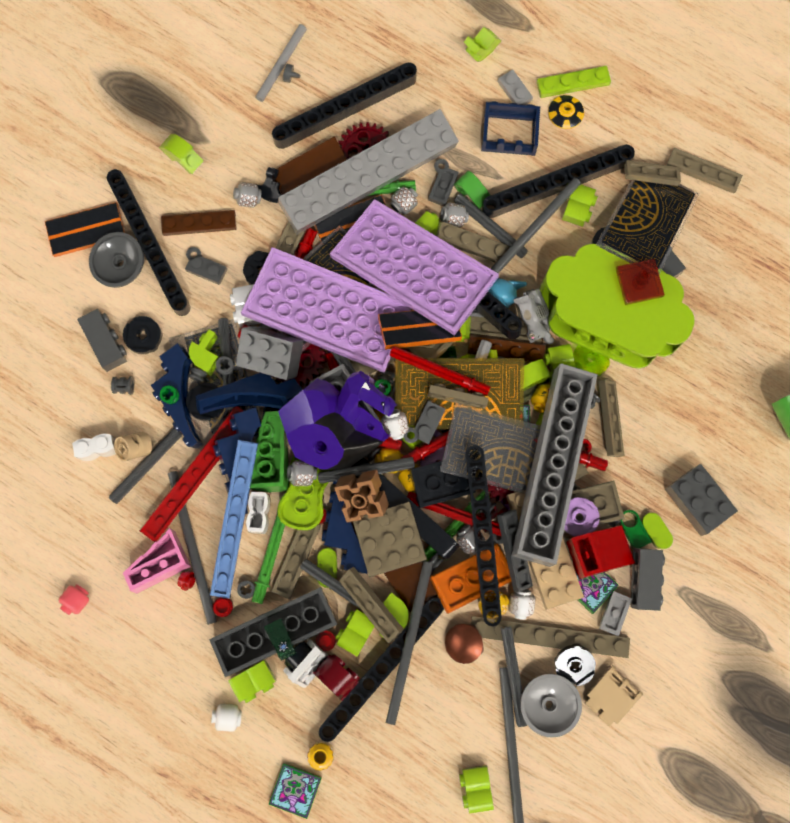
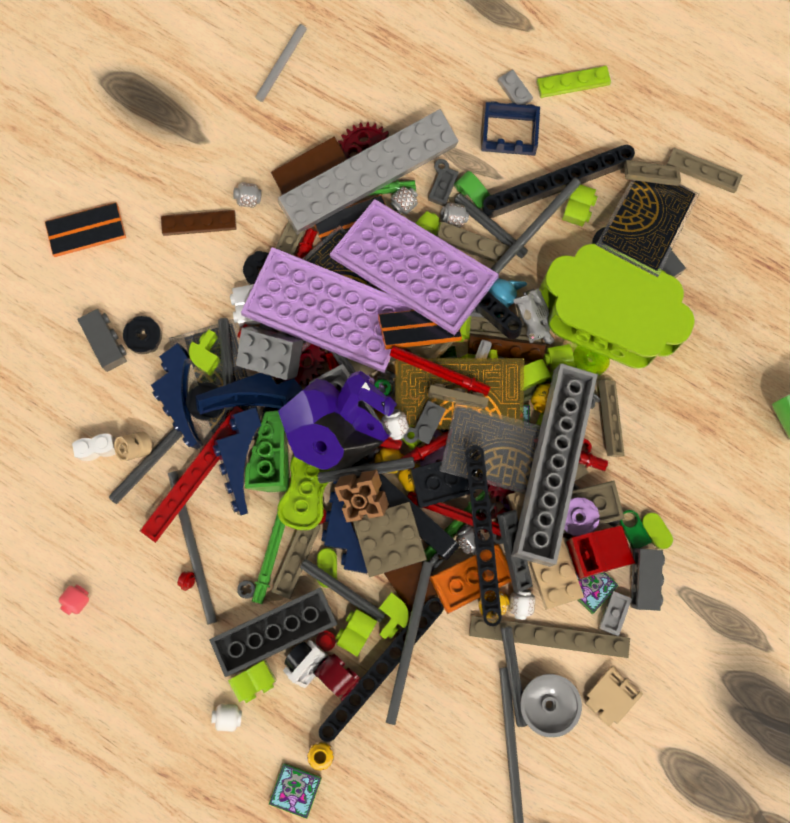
(108, 254): dark grey dish -> none
(122, 385): dark grey bush -> none
(144, 234): black beam -> none
(157, 564): bright pink wedge -> none
(165, 390): green bush -> none
(181, 151): lime brick -> none
(197, 375): dark grey bush -> none
(204, 267): dark grey hinge -> none
(219, 367): dark grey bush -> none
(222, 607): red plate -> none
(234, 519): medium blue tile -> none
(257, 519): white brick -> none
(270, 188): black piece -> none
(280, 639): clear green leg -> none
(288, 73): dark grey tile -> none
(301, 473): light grey head -> none
(350, 98): black beam -> none
(371, 605): dark tan plate -> none
(464, 643): copper dish -> none
(477, 789): lime brick -> none
(482, 44): lime brick -> none
(563, 118): dish -> none
(575, 653): plate -> none
(640, 281): clear red tile -> none
(701, 500): dark grey brick -> none

